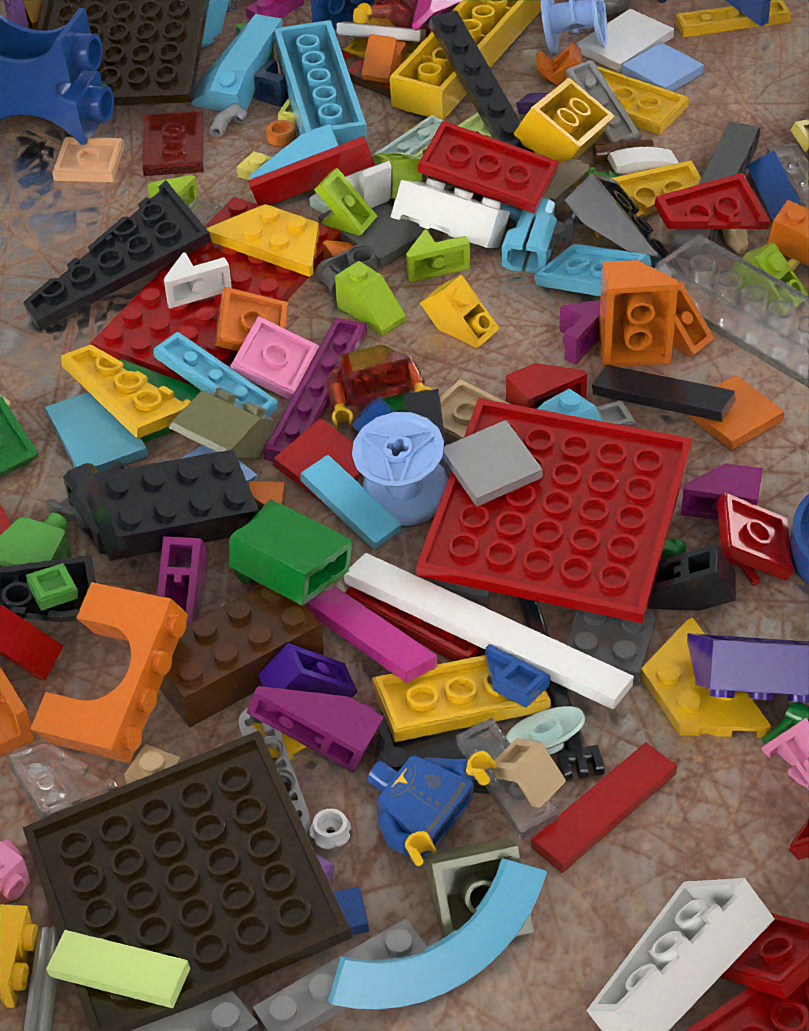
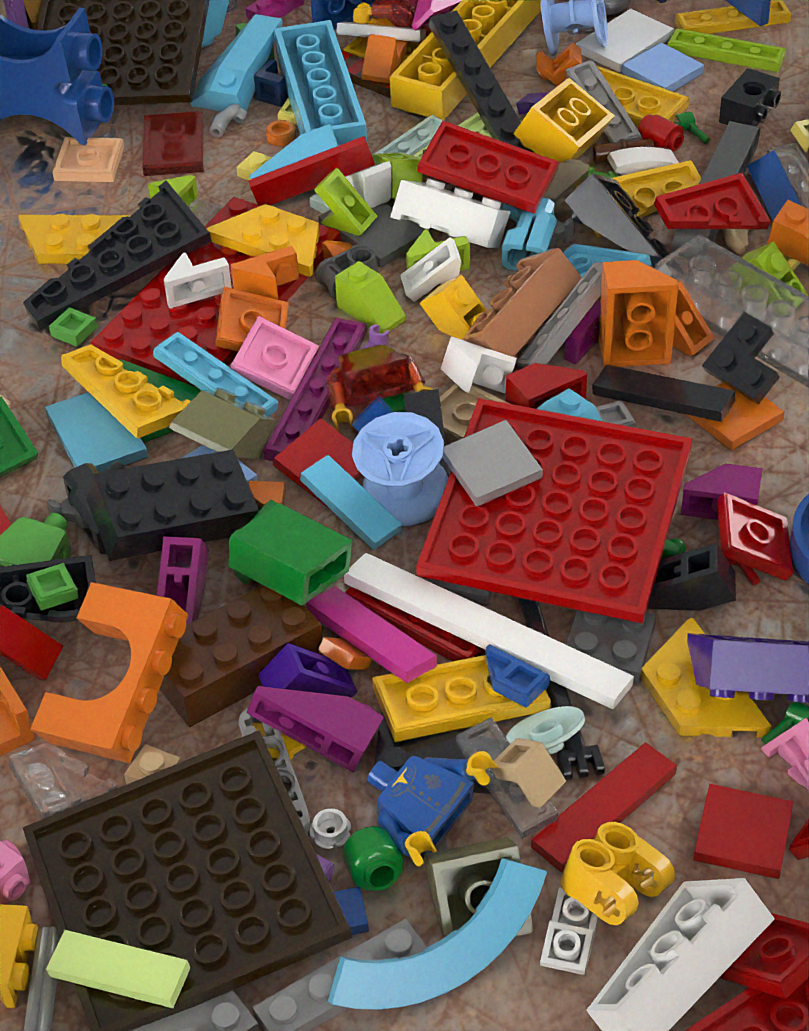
(62, 236): none -> yellow wing
(73, 326): none -> bright green plate
(264, 272): none -> orange slope
(344, 653): none -> orange tile
(372, 859): none -> green head
(376, 338): none -> medium lavender hand
(435, 268): none -> white slope
(475, 364): none -> white slope
(525, 303): none -> nougat wedge
(564, 319): none -> light grey tile
(569, 936): none -> white slope
(604, 867): none -> yellow piece
(662, 132): none -> red brick
(687, 122): none -> green hand
(728, 50): none -> lime tile
(735, 360): none -> black plate
(743, 831): none -> red tile
(750, 98): none -> black brick

